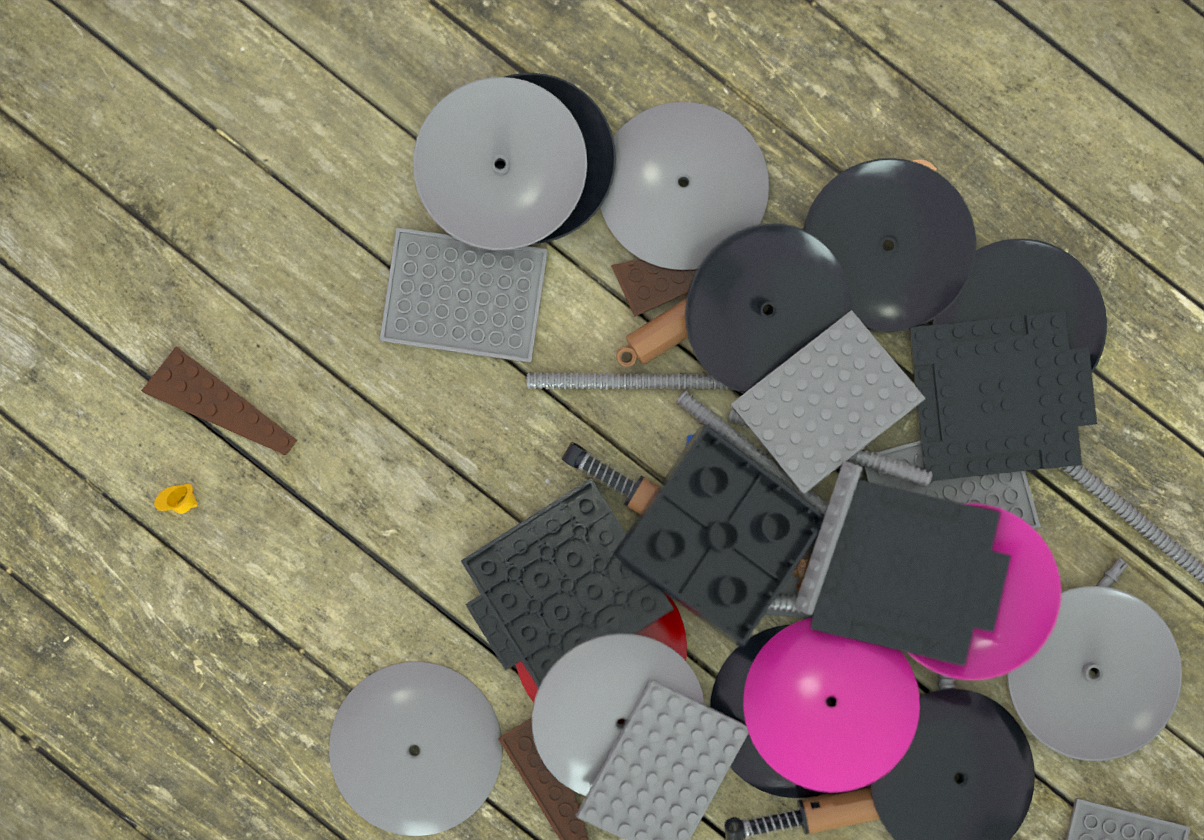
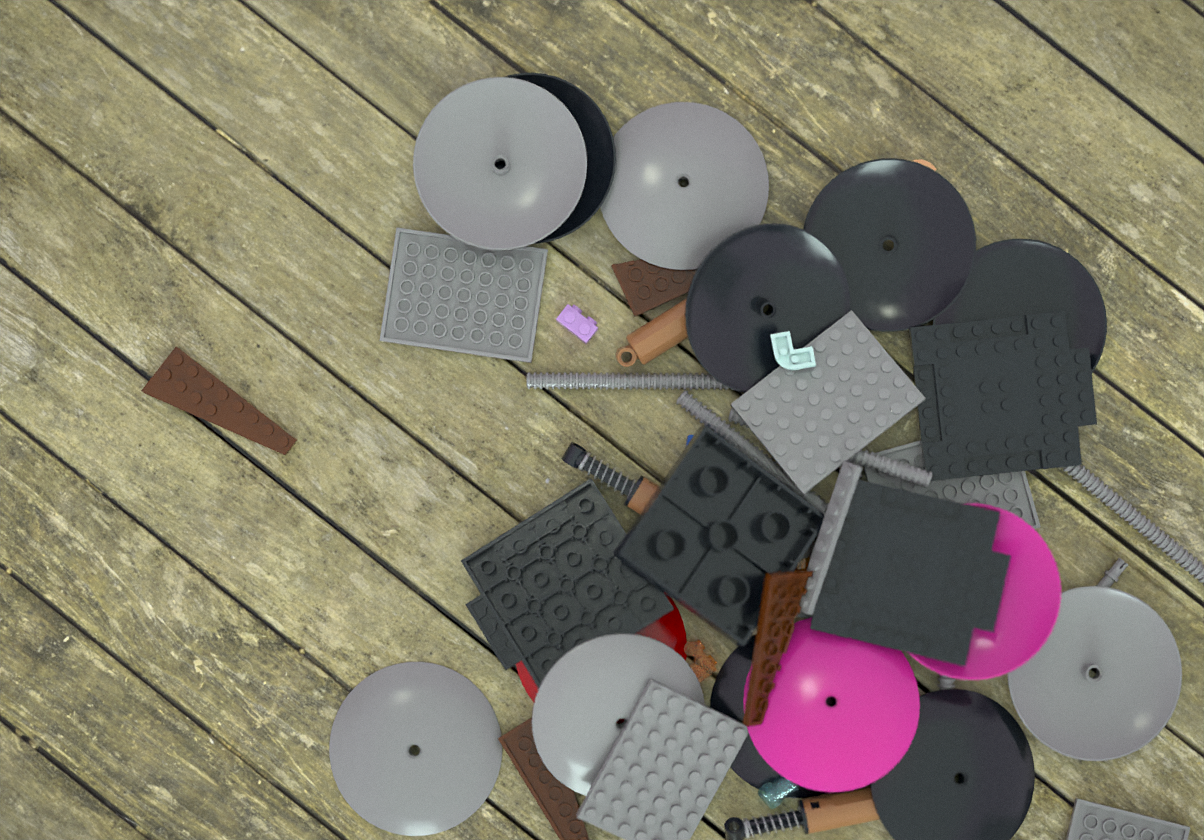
(176, 498): yellow piece -> none
(577, 324): none -> lavender brick
(702, 665): none -> clear orange brick
(774, 793): none -> clear light blue piece
(775, 628): none -> reddish brown wing
(790, 358): none -> light aqua plate

